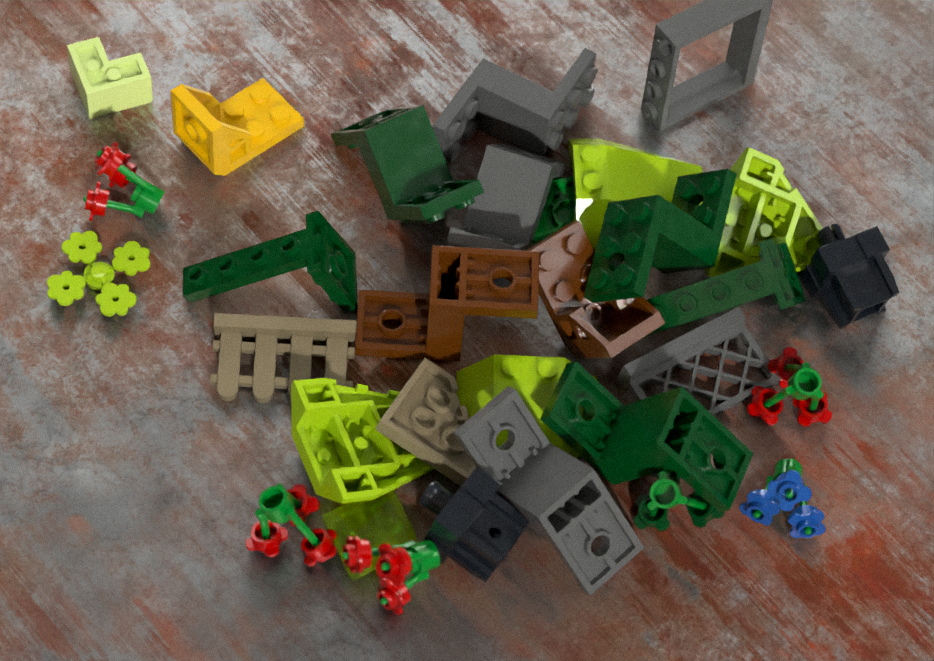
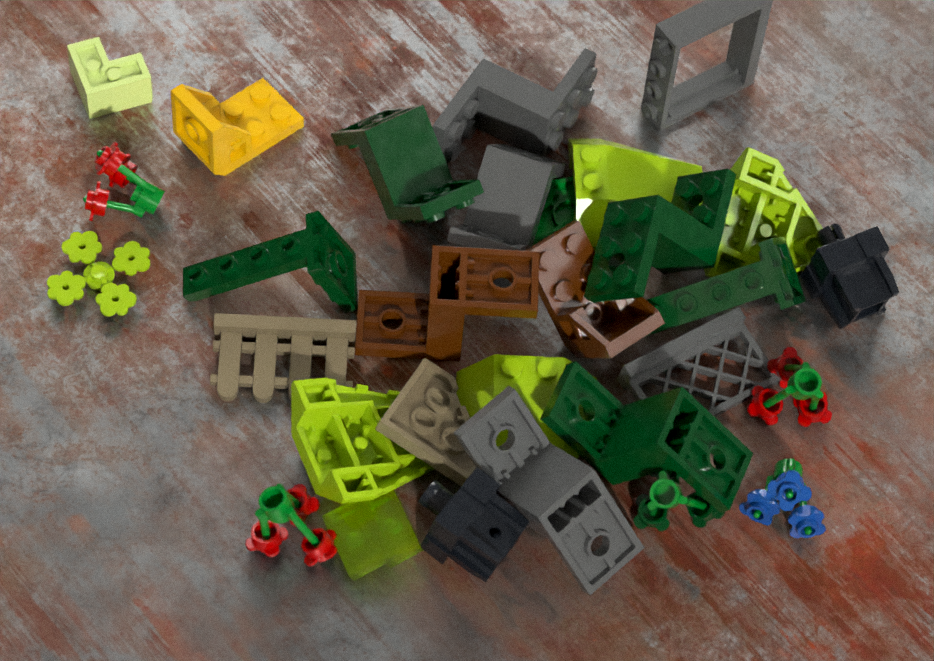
(392, 566): red plant -> none

